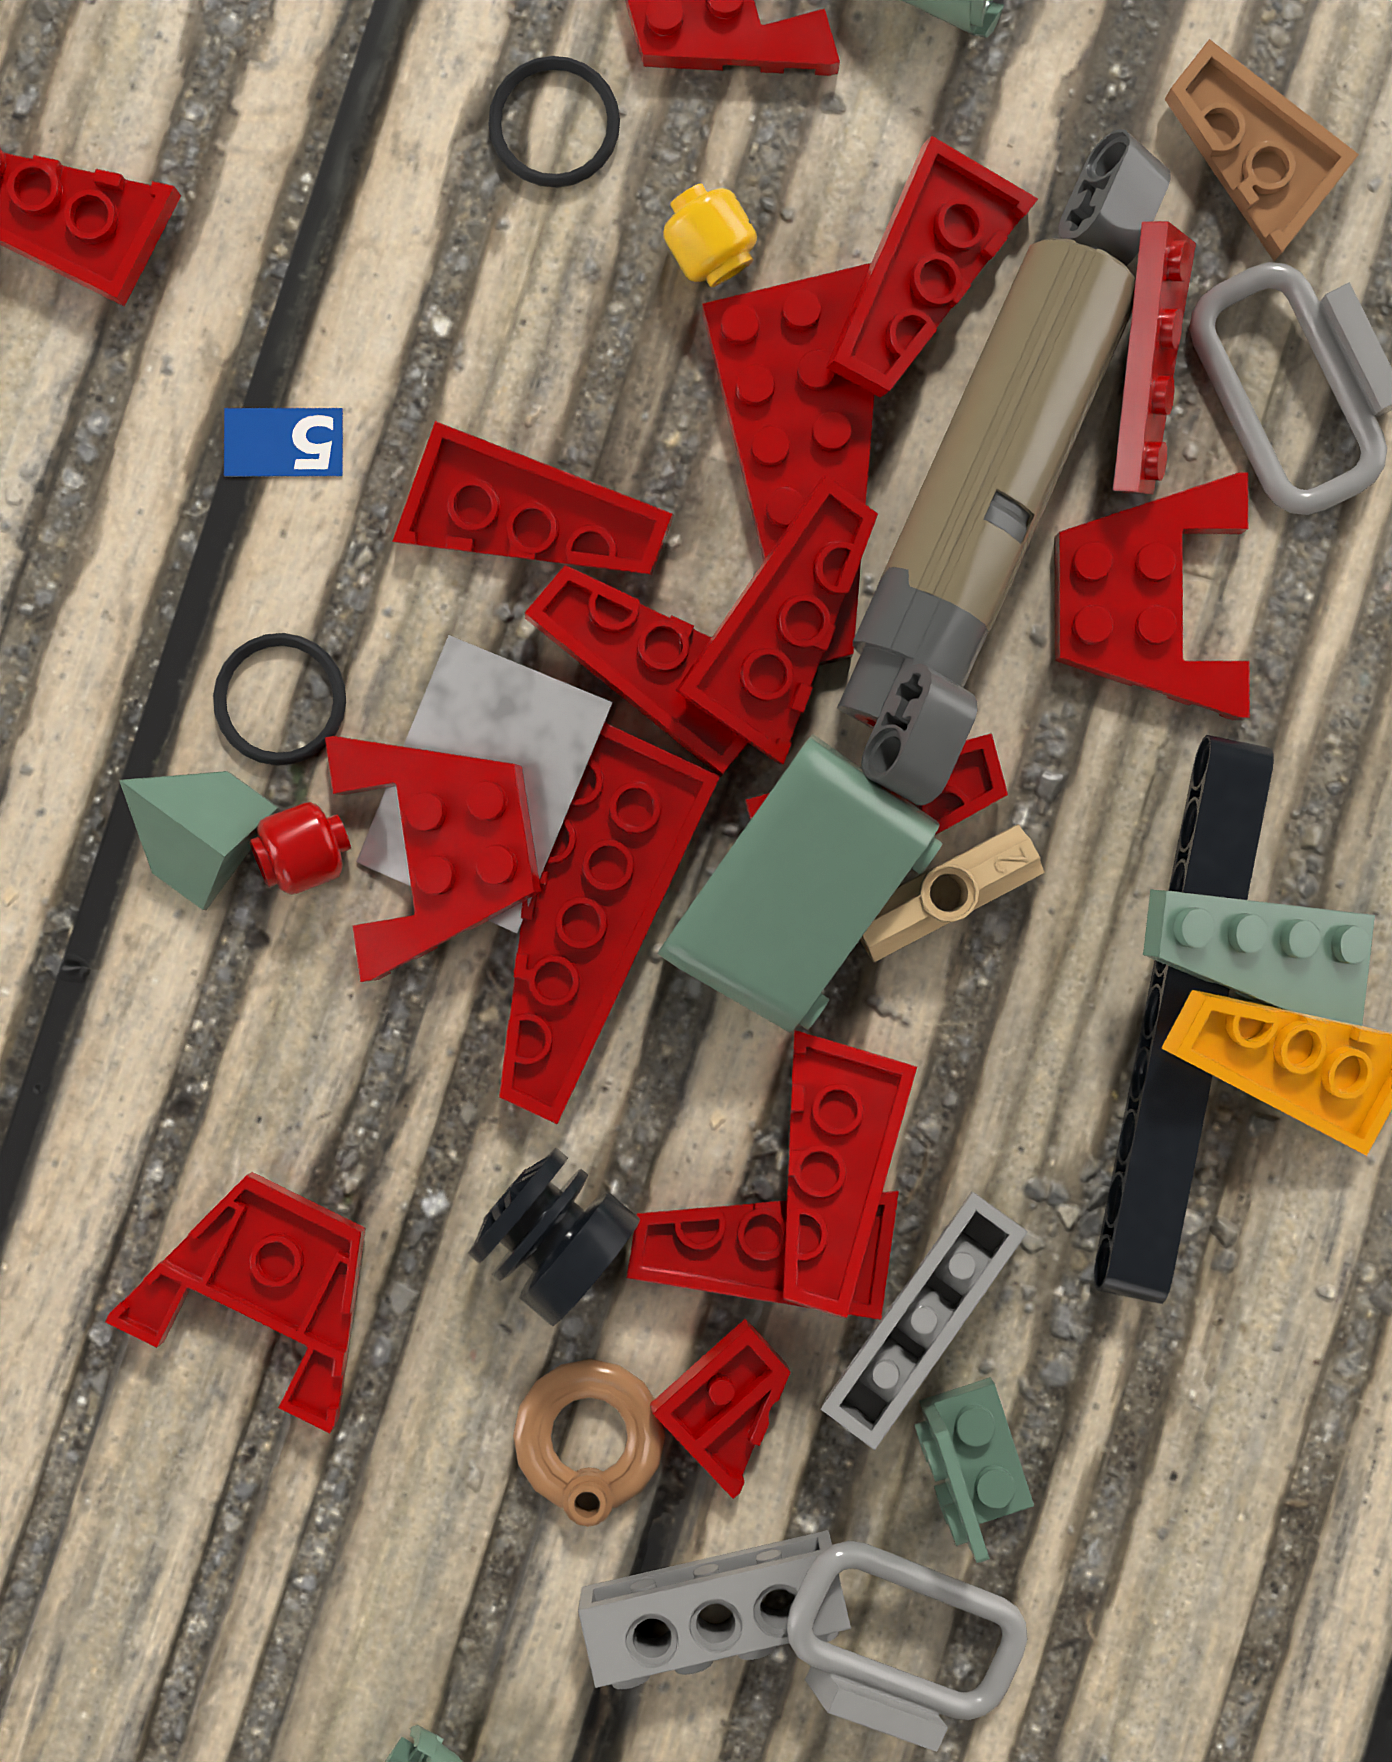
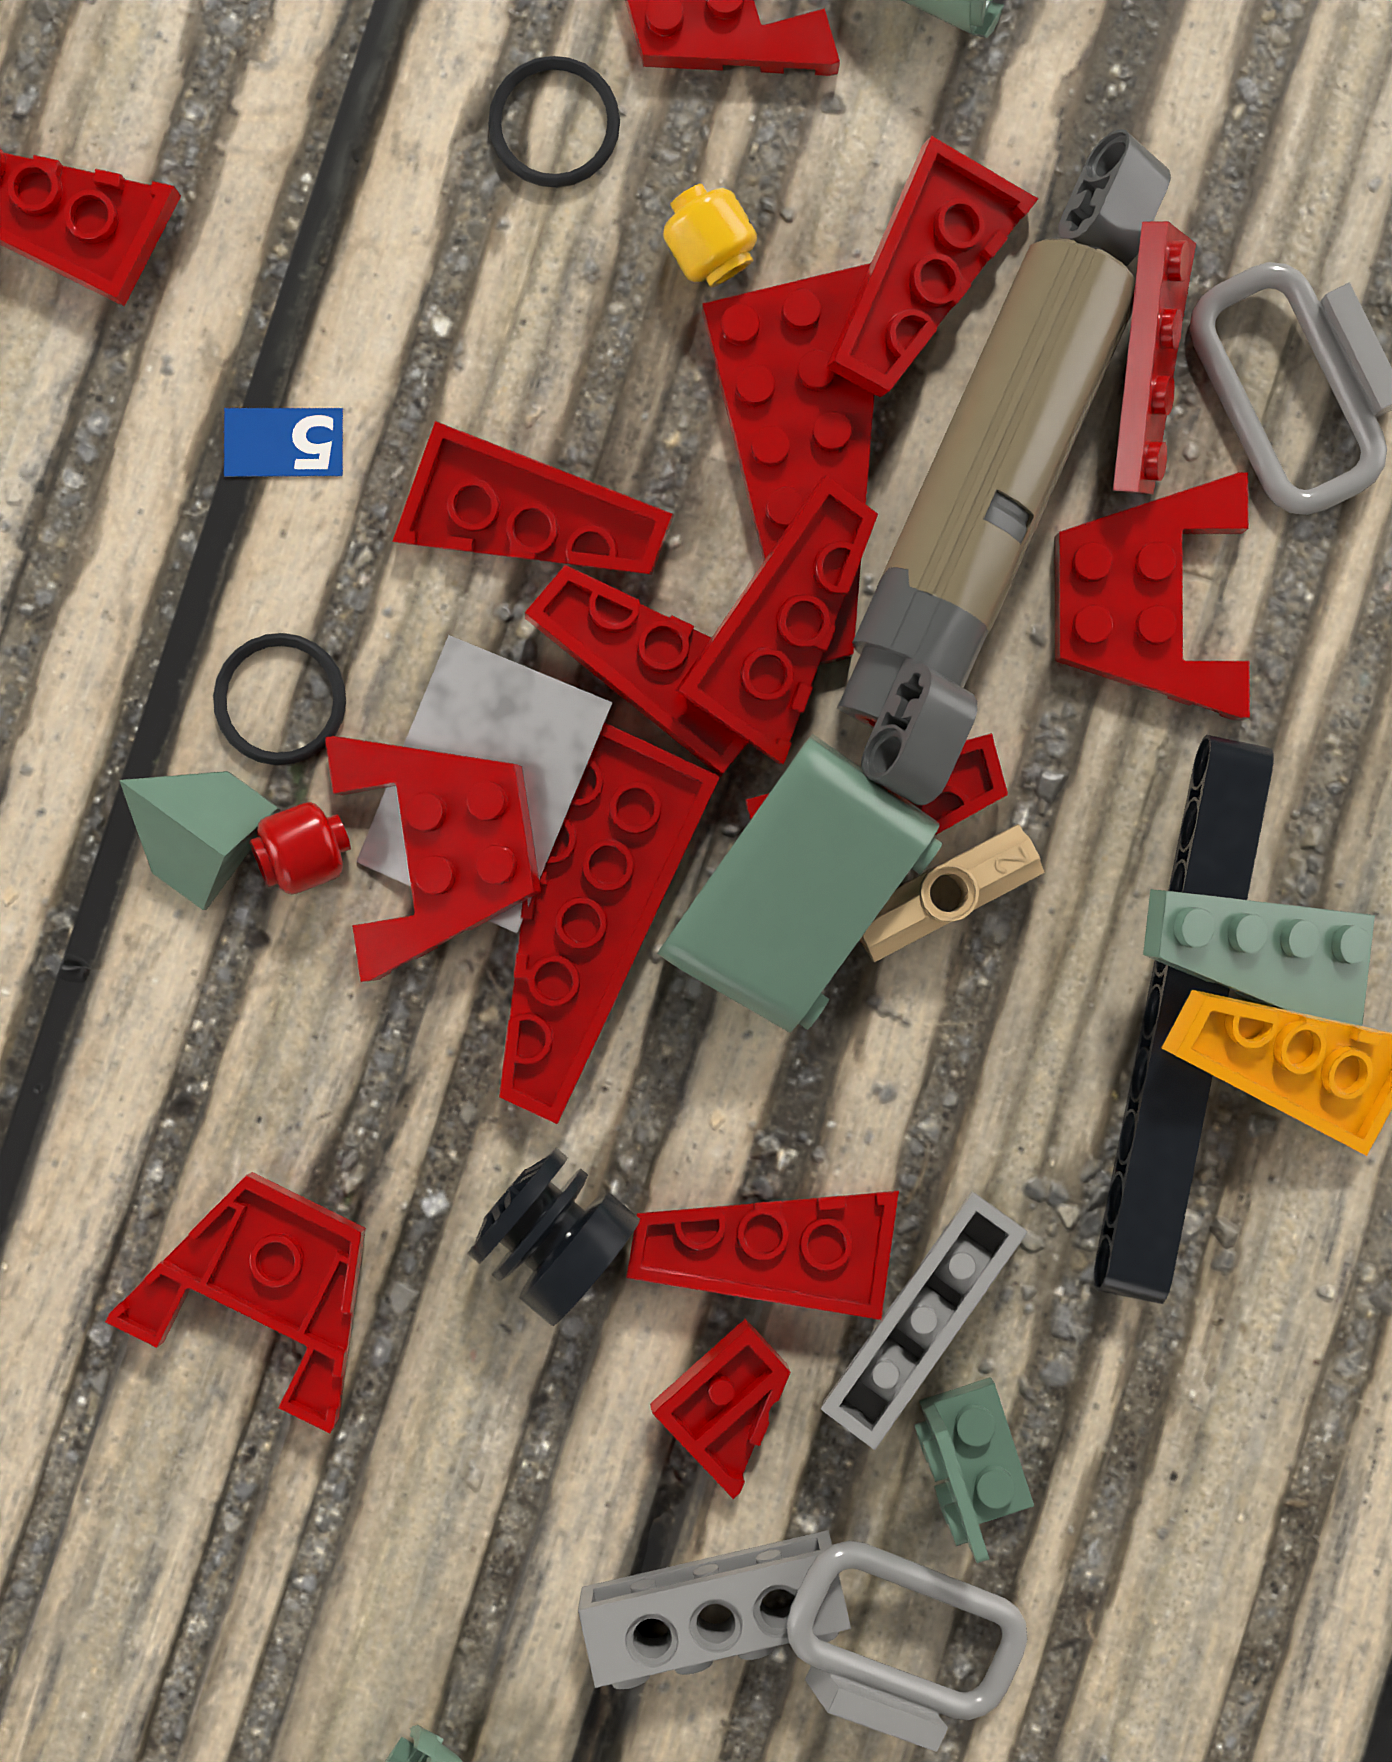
(555, 1479): medium nougat piece -> none
(840, 1152): red wing -> none
(1258, 145): medium nougat wing -> none

